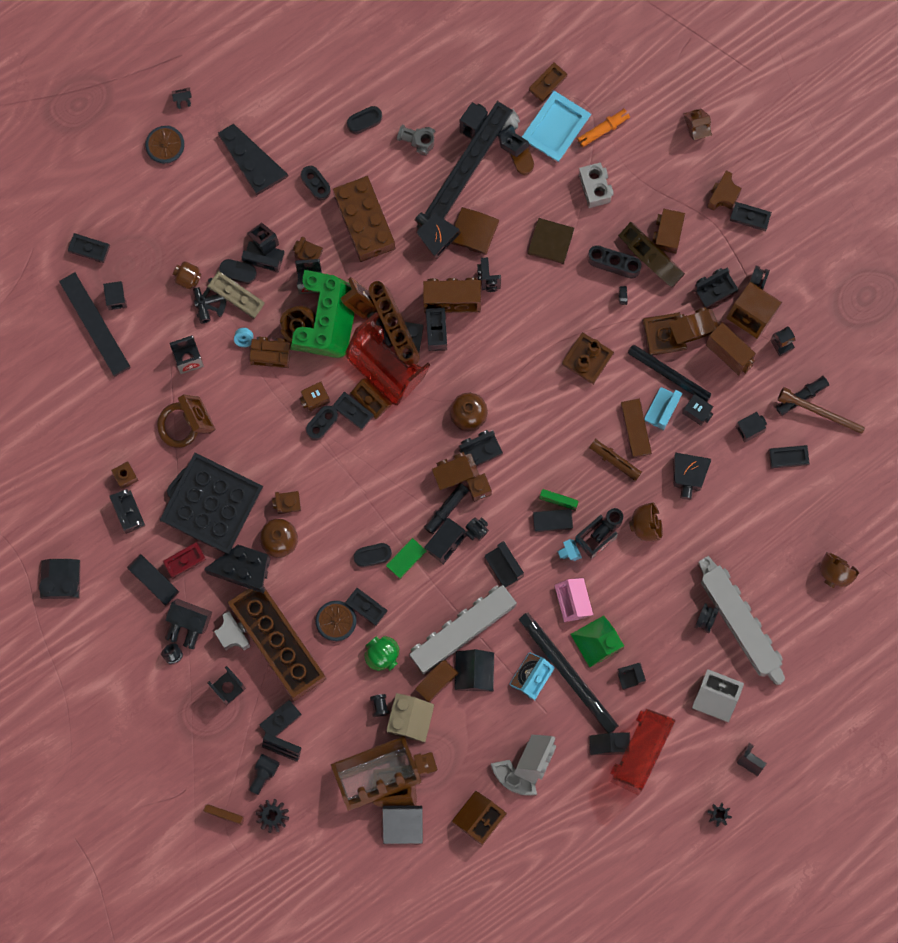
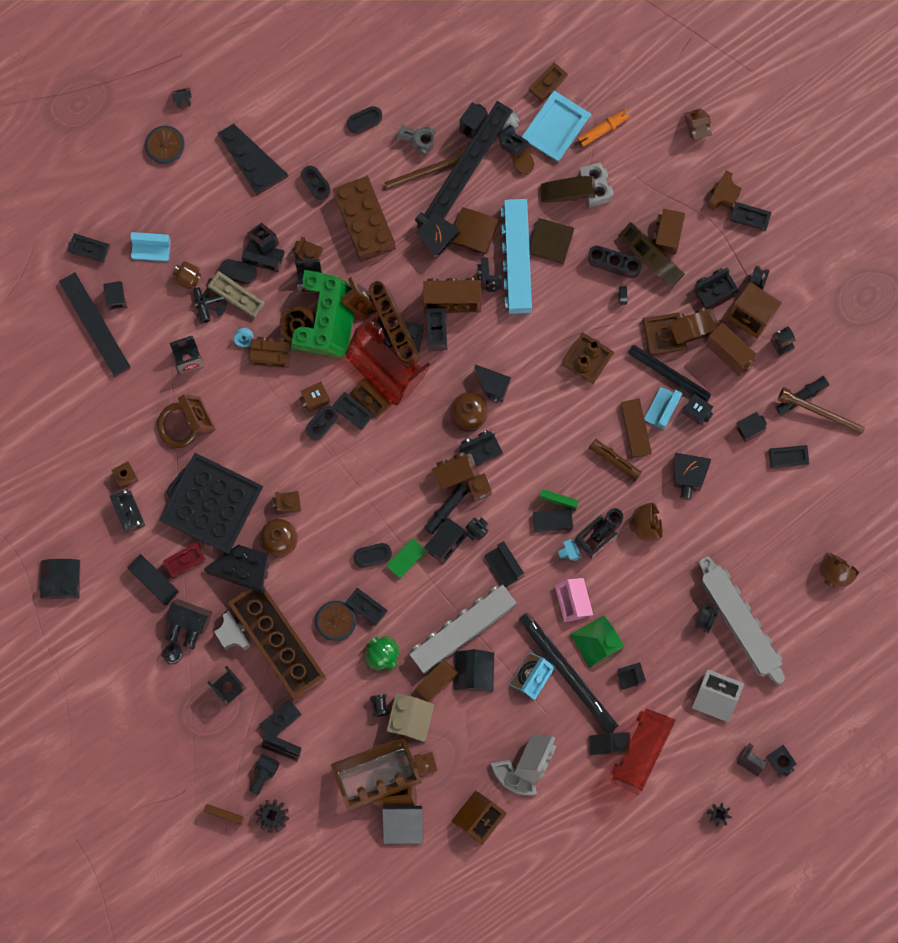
(150, 246): none -> medium azure panel
(424, 171): none -> reddish brown piece
(492, 383): none -> black slope
(517, 256): none -> medium azure brick
(568, 189): none -> dark brown slope
(781, 752): none -> black brick

